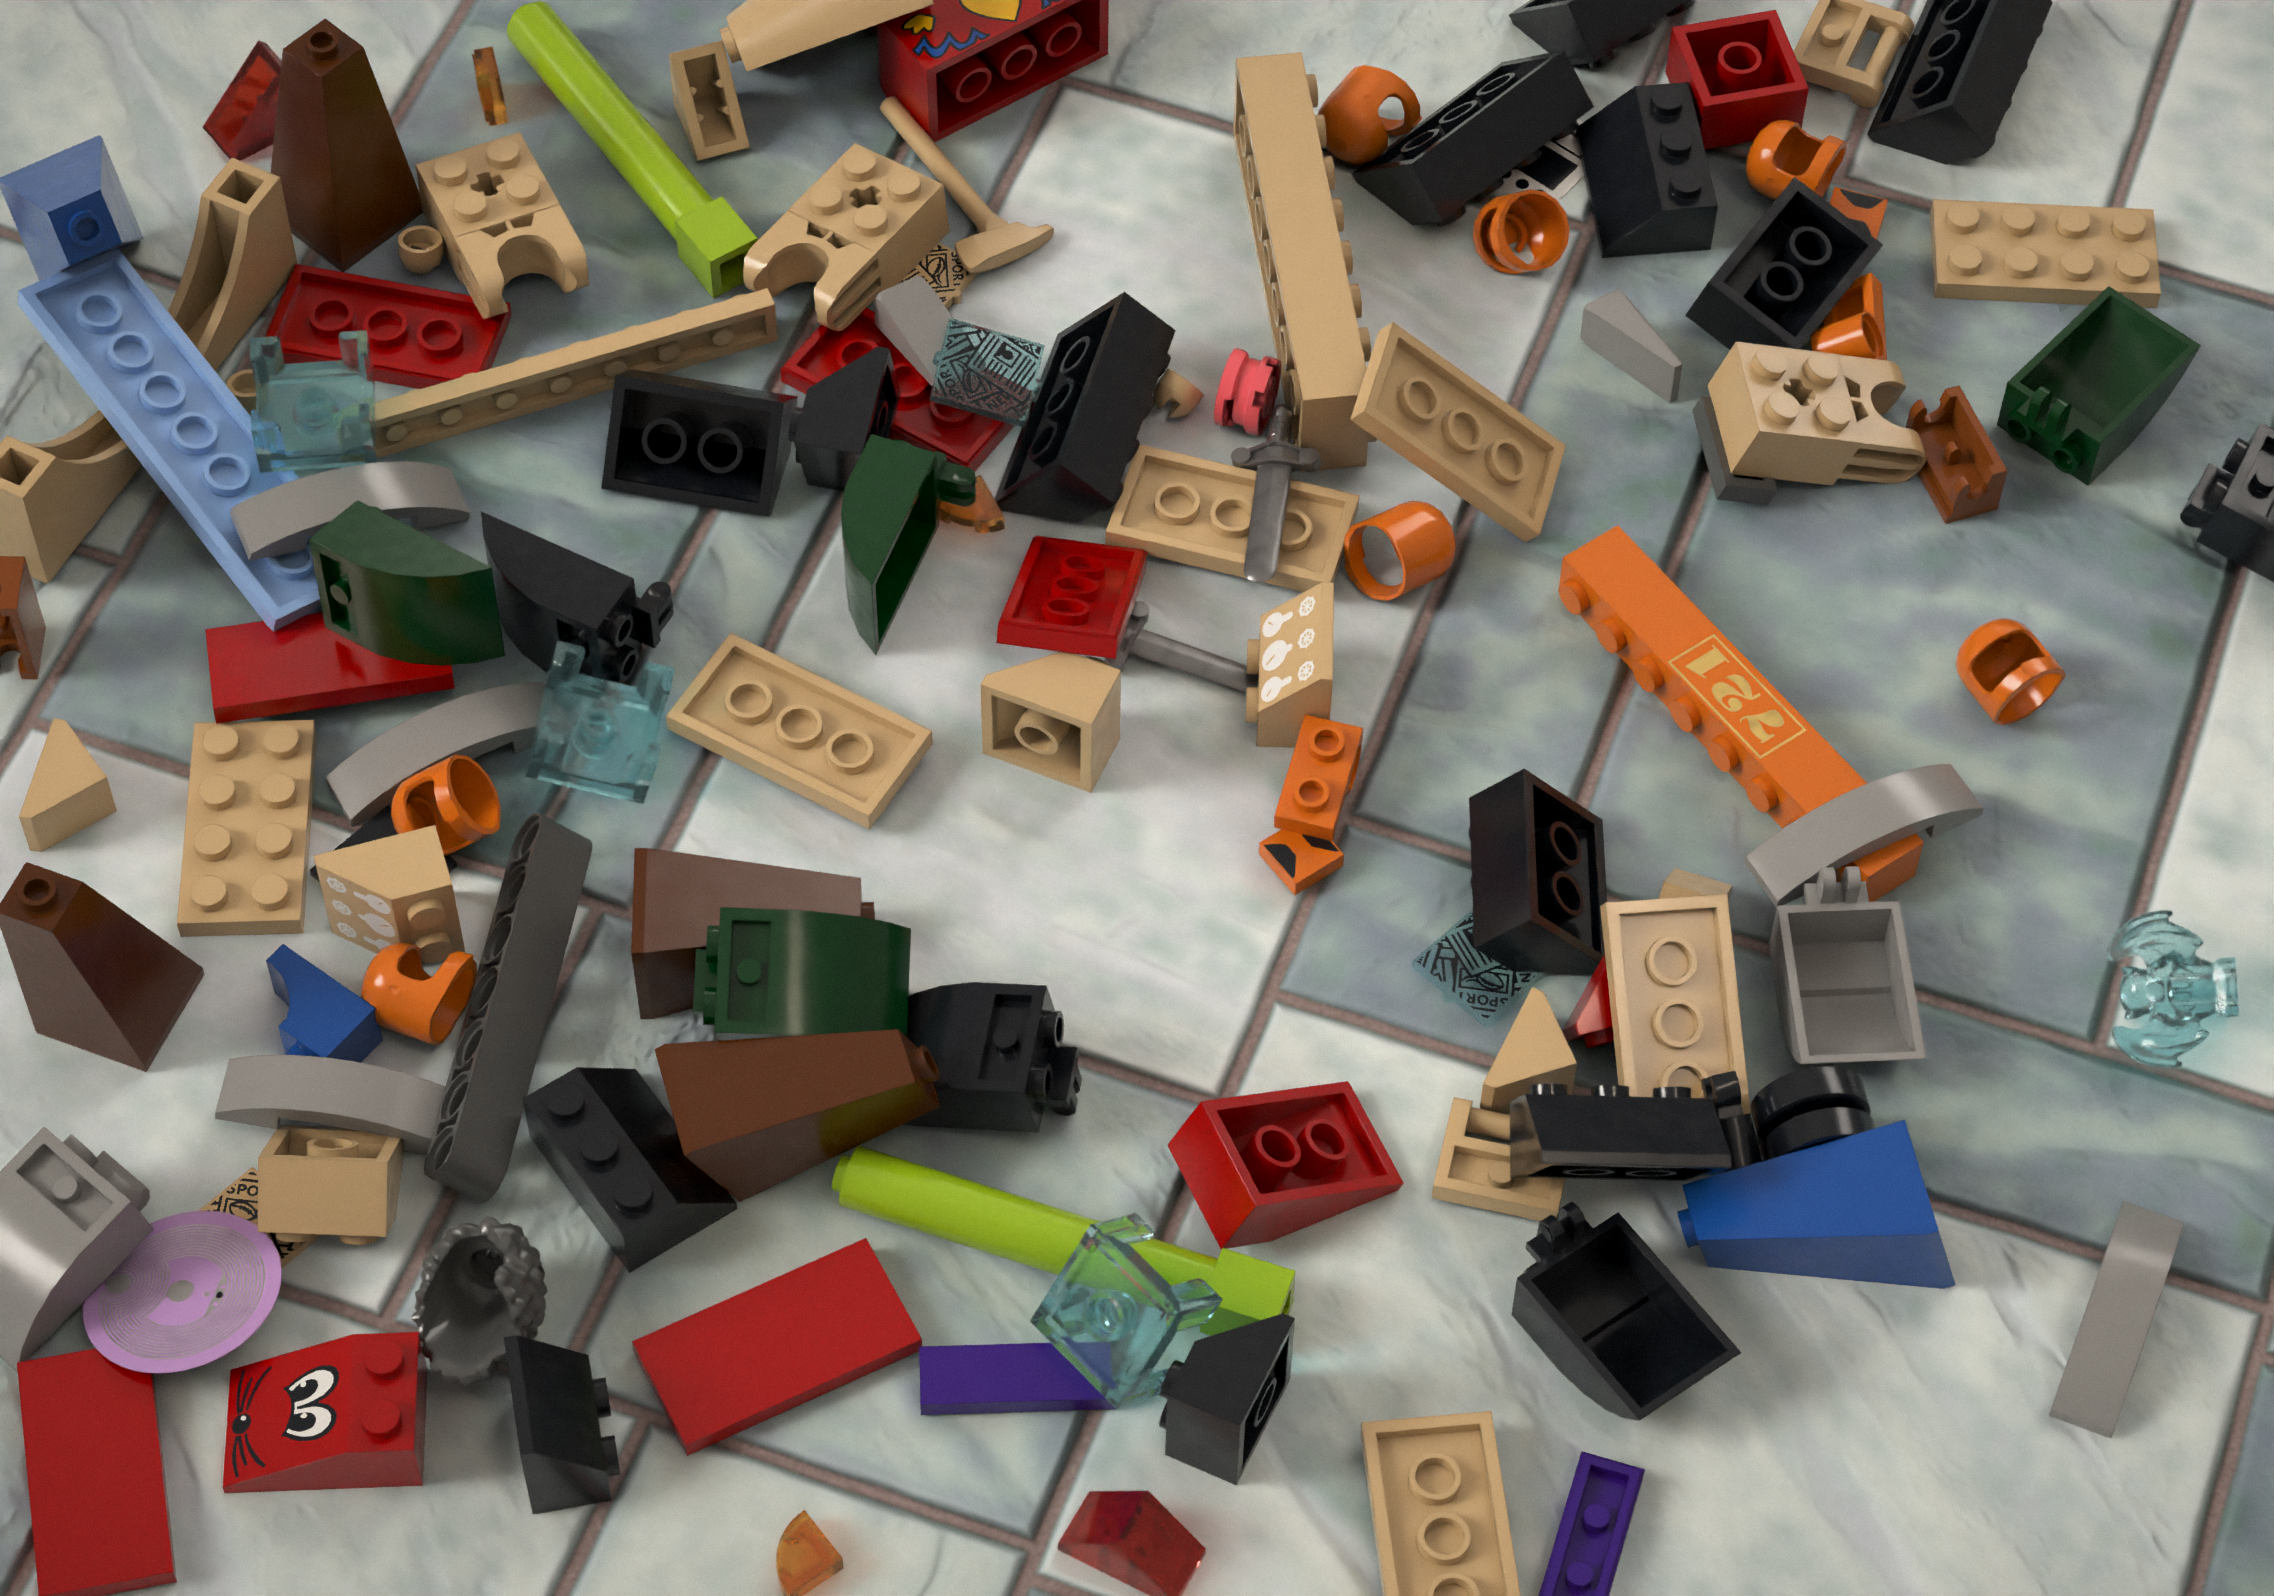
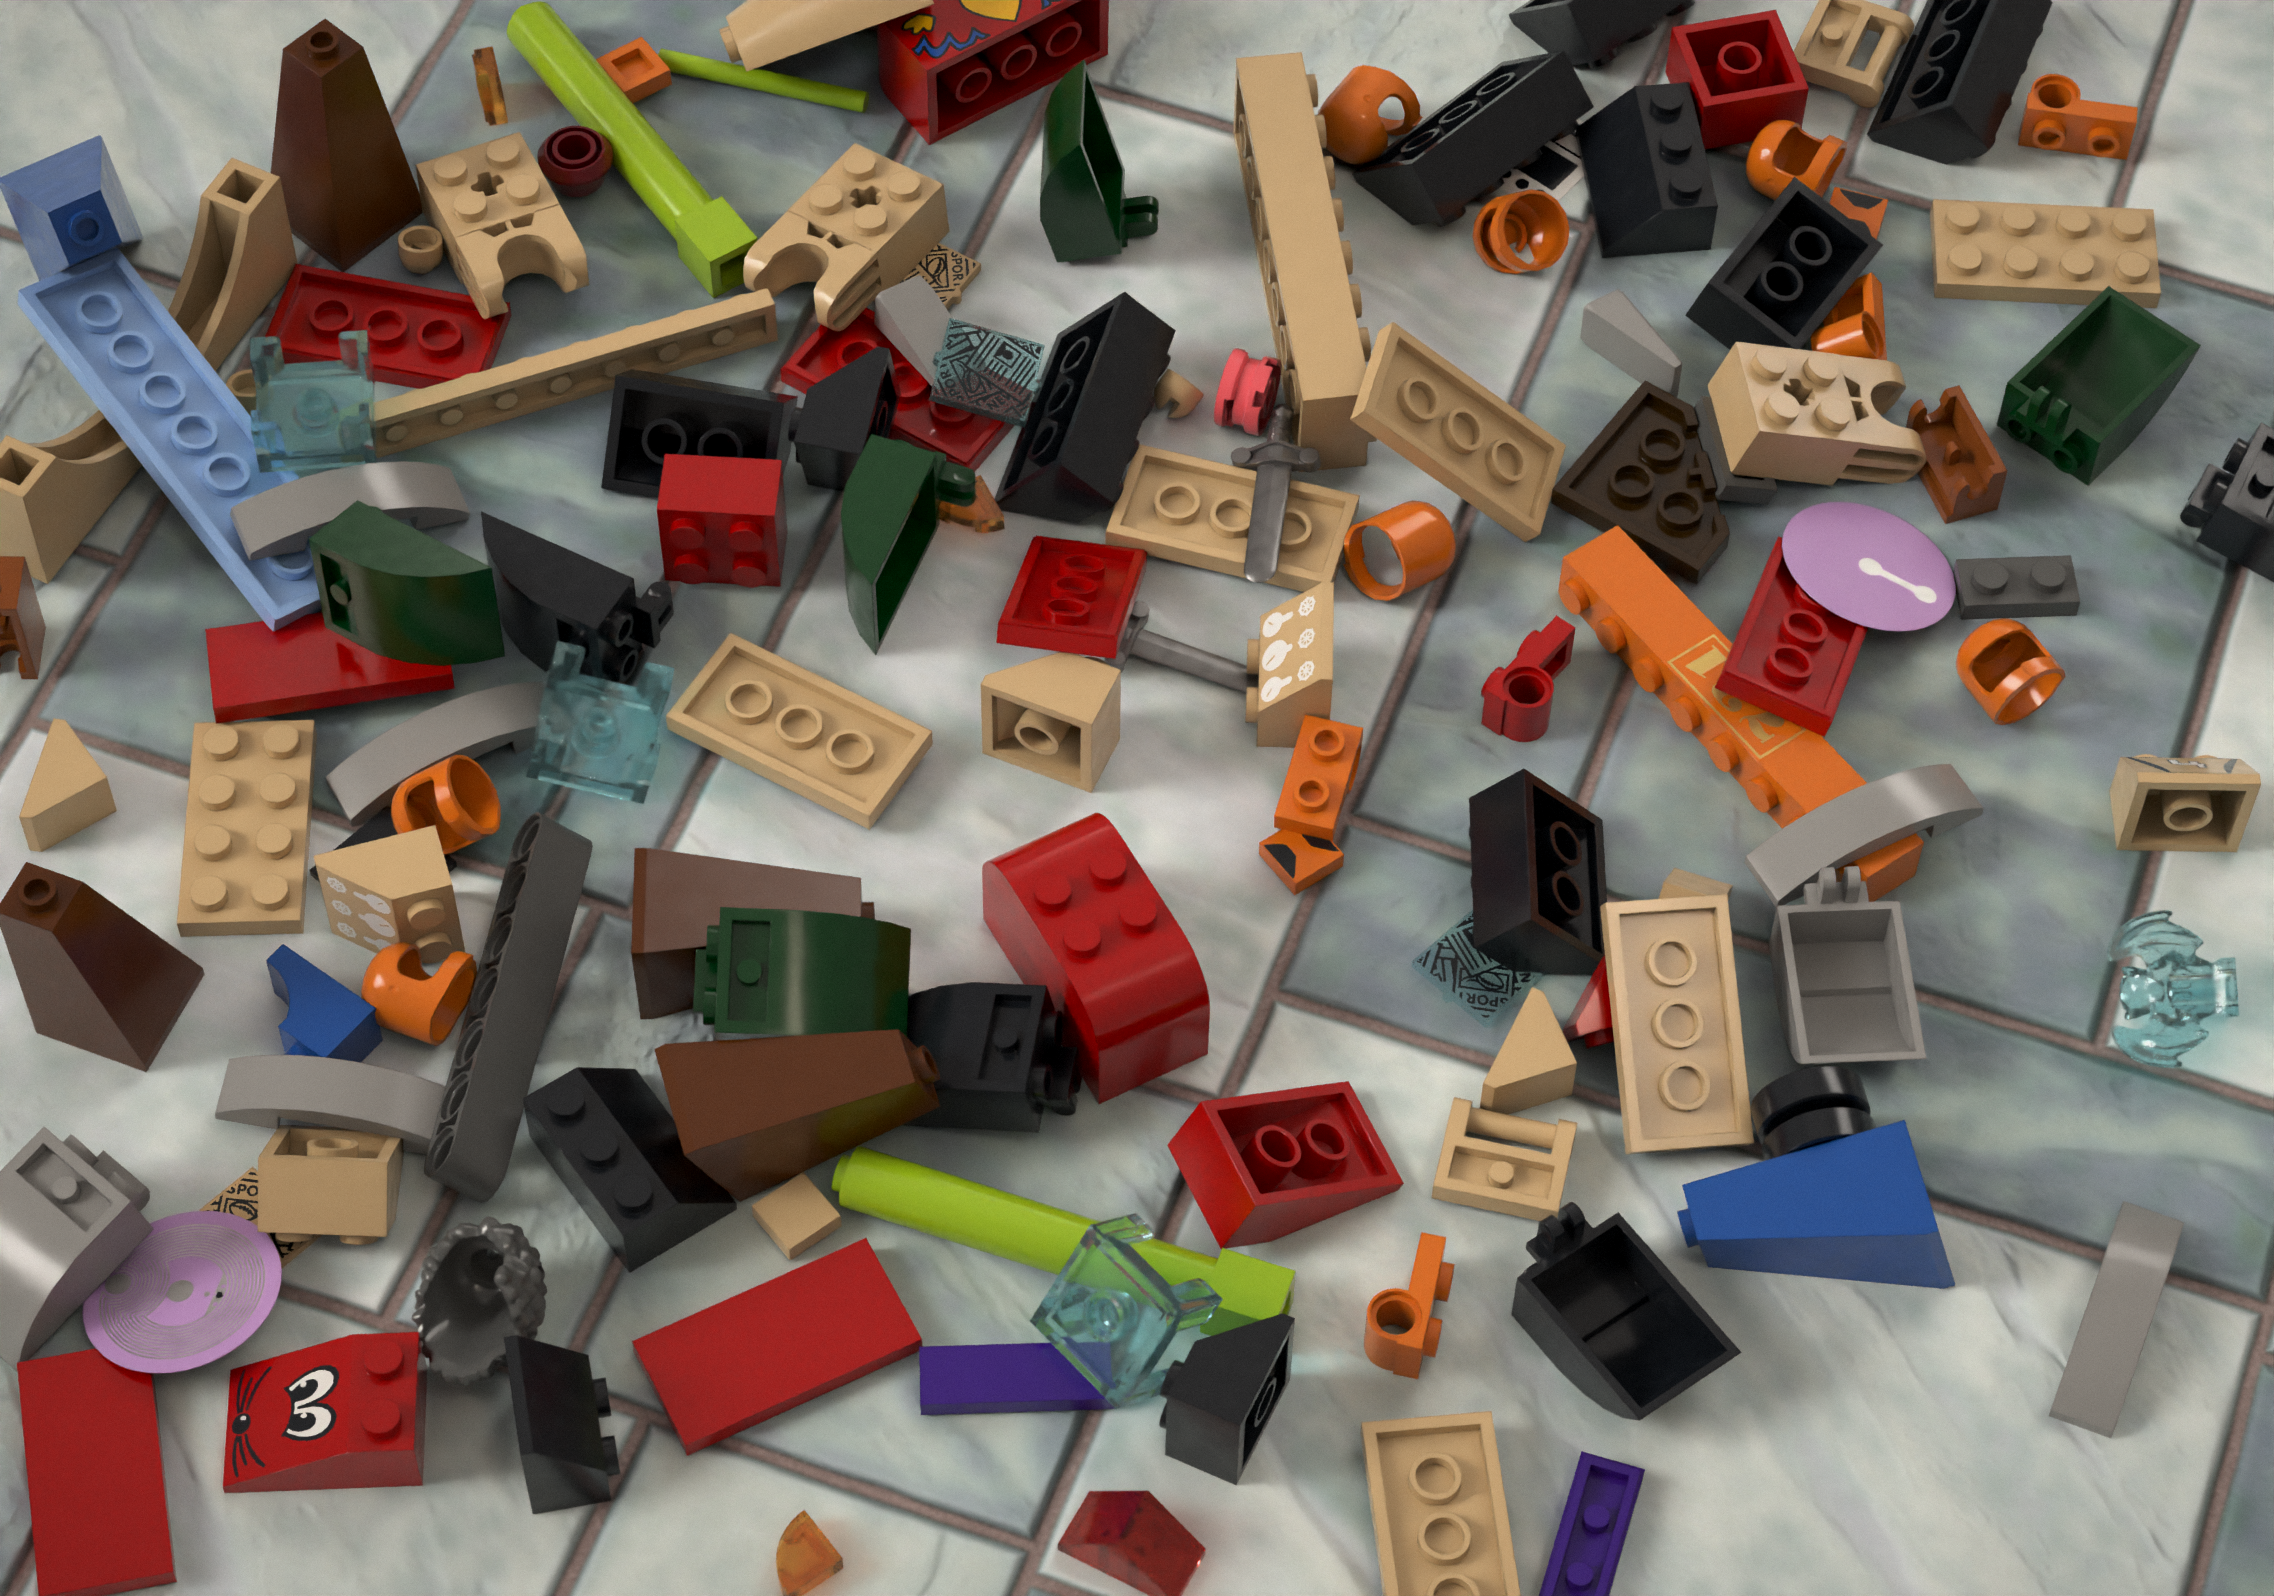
(248, 109): clear red slope -> none
(575, 160): none -> dark red cone
(636, 69): none -> orange plate
(707, 100): tan slope -> none
(722, 520): none -> red brick
(765, 81): none -> lime bar
(796, 1215): none -> tan tile
(997, 239): tan piece -> none
(1084, 177): none -> dark green piece
(1106, 946): none -> red brick
(1411, 1310): none -> orange plate
(1528, 681): none -> red plate
(1615, 1135): black slope -> none
(1652, 483): none -> dark brown plate
(1736, 1126): black bar -> none
(1791, 651): none -> red tile
(1868, 566): none -> lavender piece
(2016, 587): none -> dark grey plate
(2062, 122): none -> orange plate
(2182, 803): none -> tan slope

